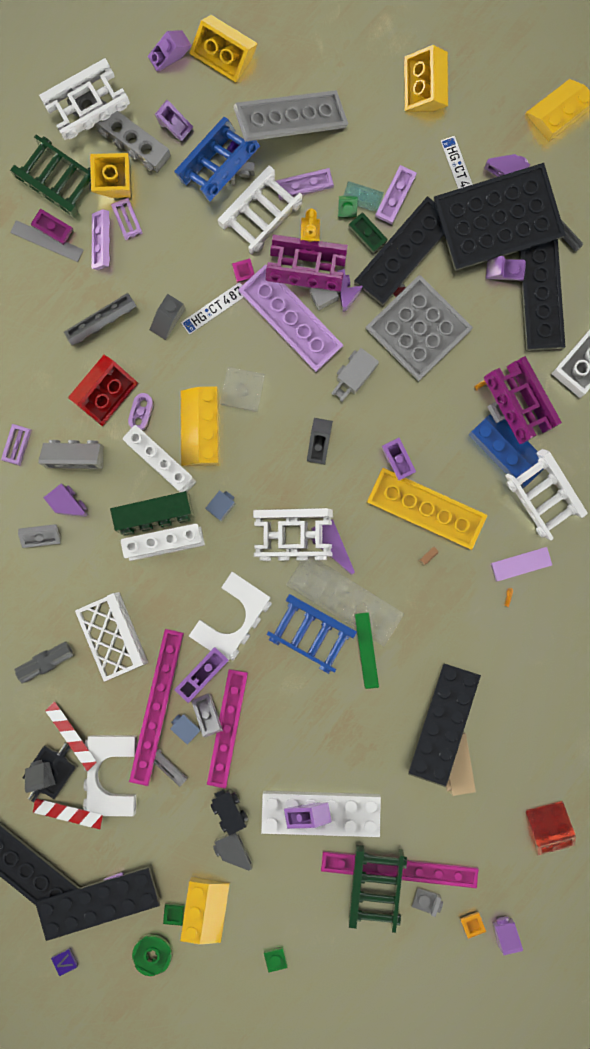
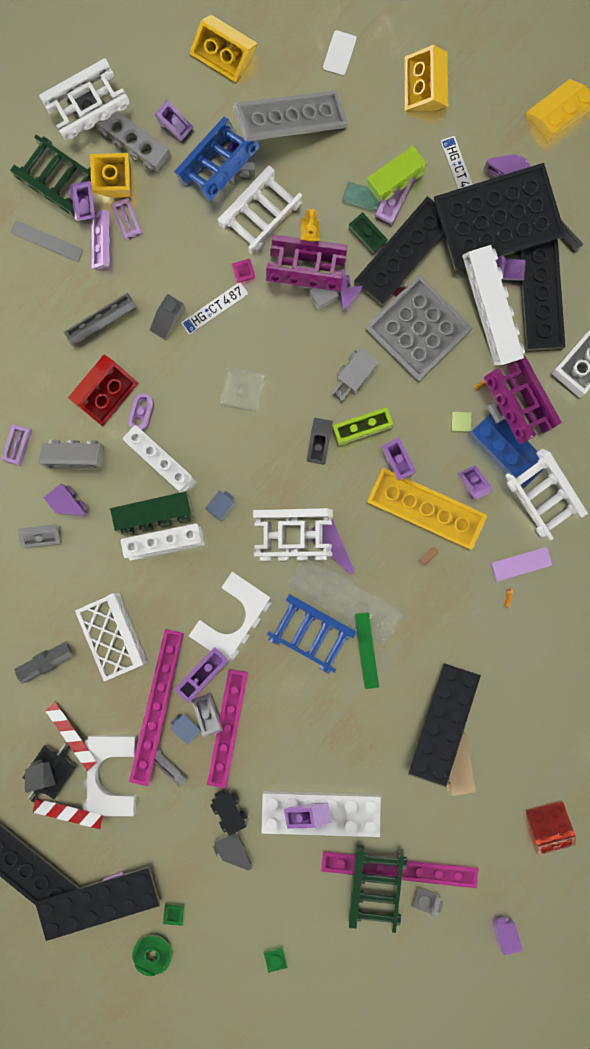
(51, 226): magenta plate -> none
(64, 962): dark purple tile -> none
(82, 200): none -> medium lavender slope
(169, 49): medium lavender slope -> none
(200, 426): yellow slope -> none
(204, 911): yellow slope -> none
(291, 319): lavender plate -> none
(307, 183): lavender tile -> none
(339, 52): none -> white sticker
(347, 206): green plate -> none
(362, 426): none -> lime brick
(396, 174): none -> lime brick
(461, 421): none -> yellowish green tile
(473, 925): light orange plate -> none
(475, 482): none -> medium lavender slope
(493, 305): none -> white brick

